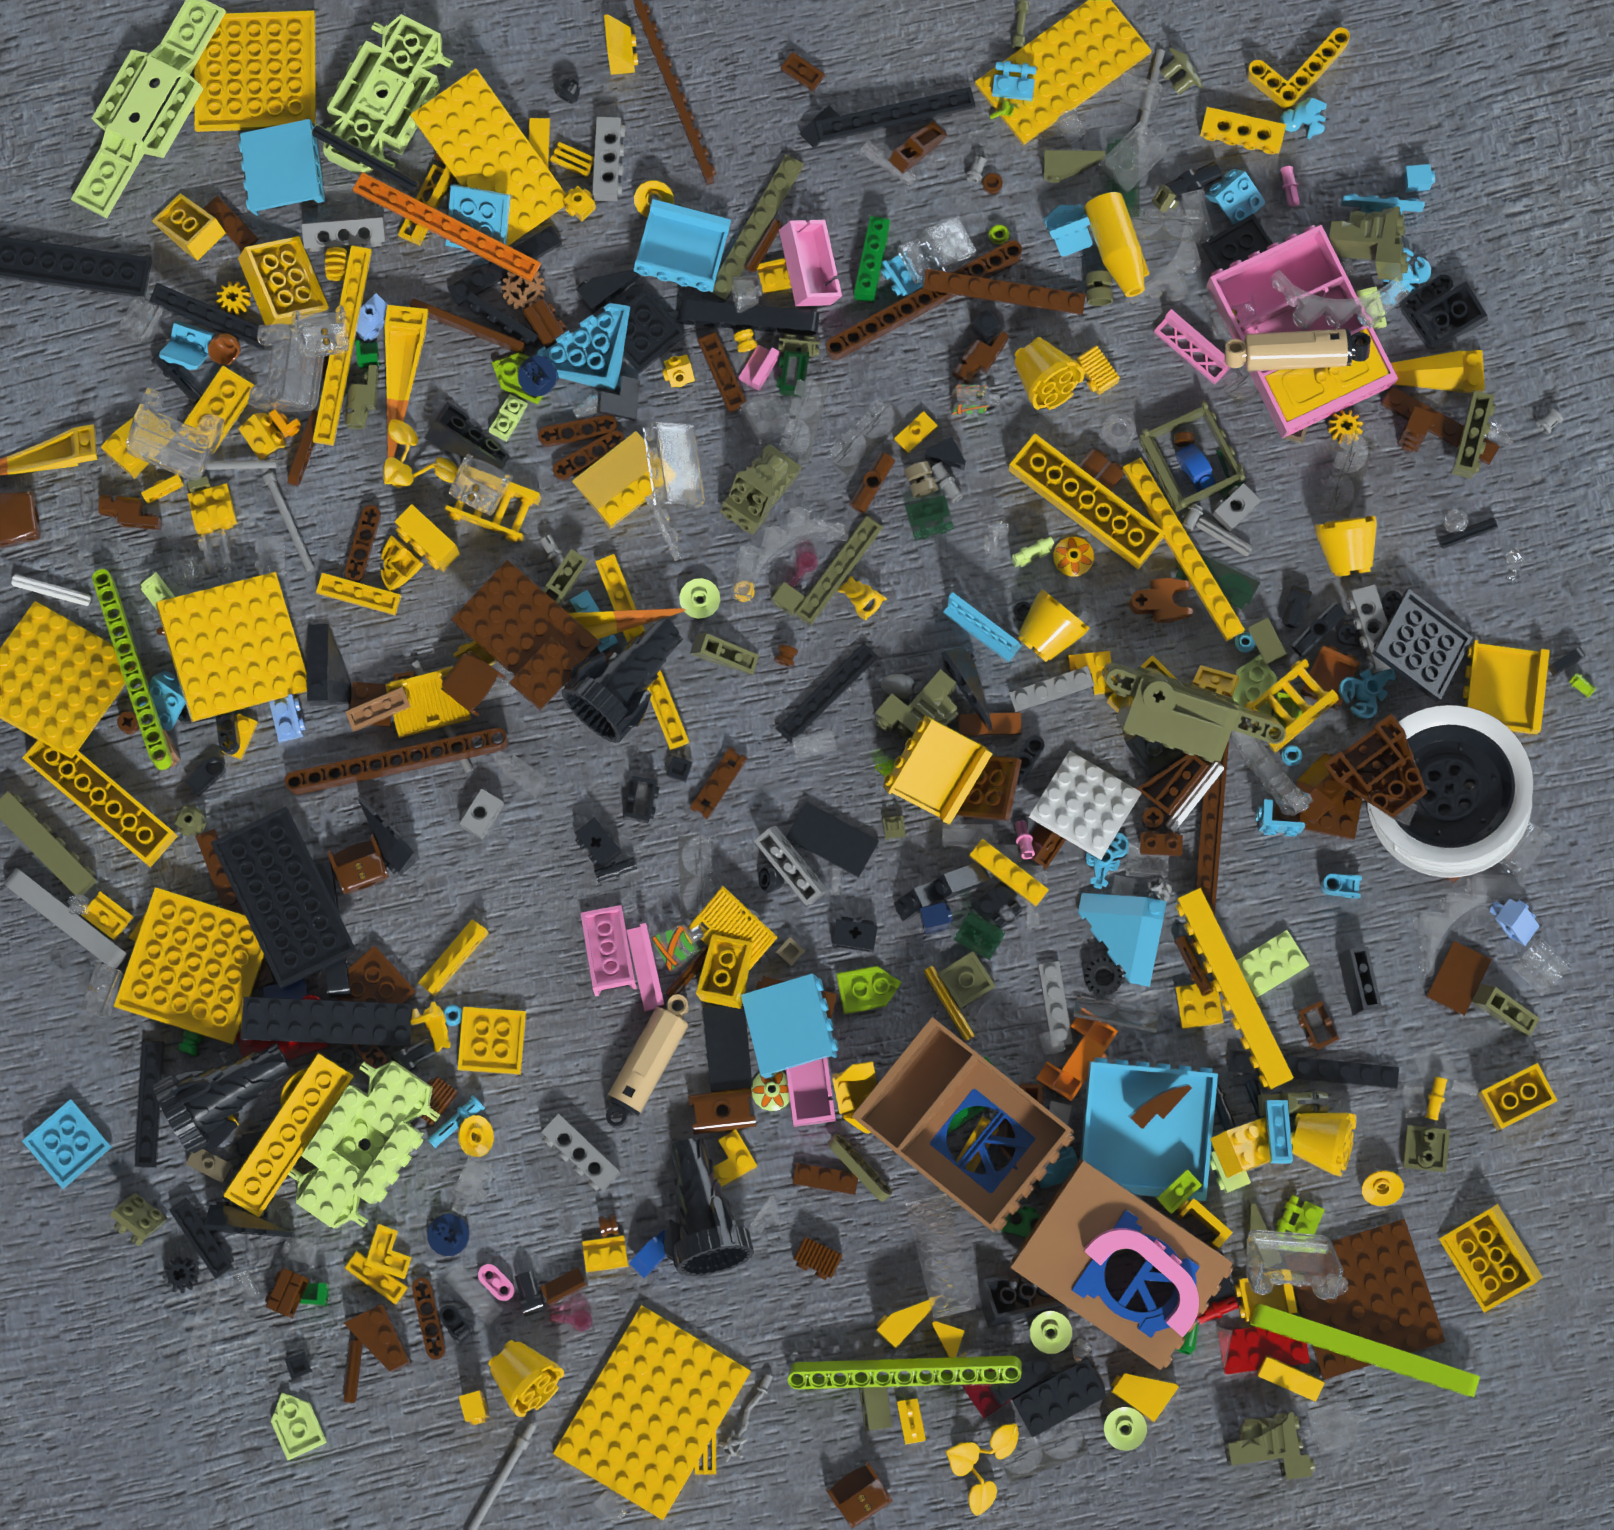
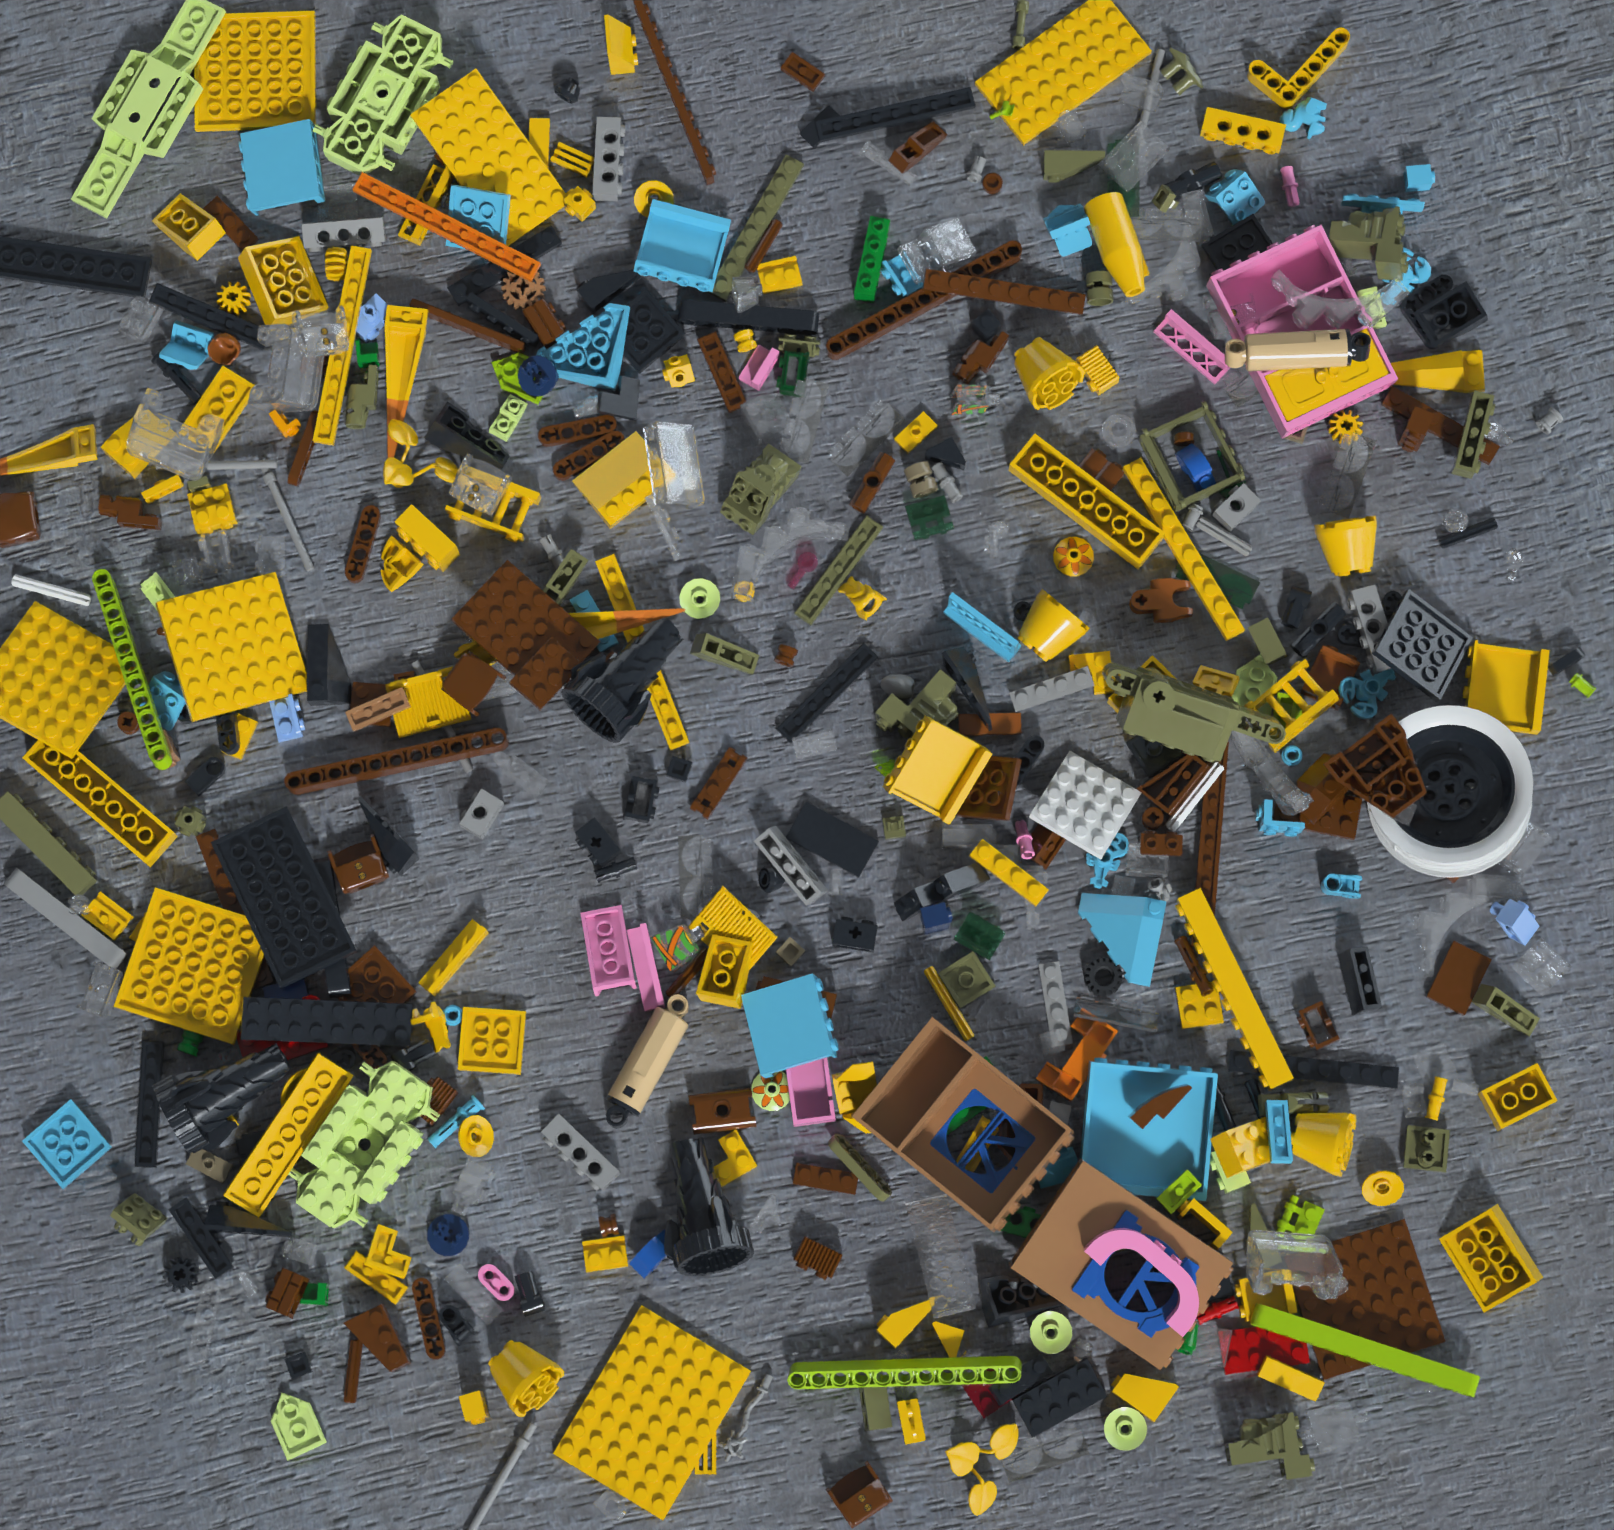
(262, 435): yellow bracket -> none
(358, 594): yellow plate -> none
(365, 158): black axle -> none
(563, 1286): reddish brown panel -> none
(579, 1320): clear pink plate -> none
(727, 1048): black tile -> none
(787, 598): olive brick -> none
(810, 262): bright pink piece -> none
(866, 989): lime tile -> none
(996, 900): black plate -> none
(999, 229): lime plate -> none
(1014, 87): medium azure plate -> none
(1039, 549): yellowish green plate -> none
(1244, 648): medium azure plate -> none
(1272, 964): yellowish green plate -> none

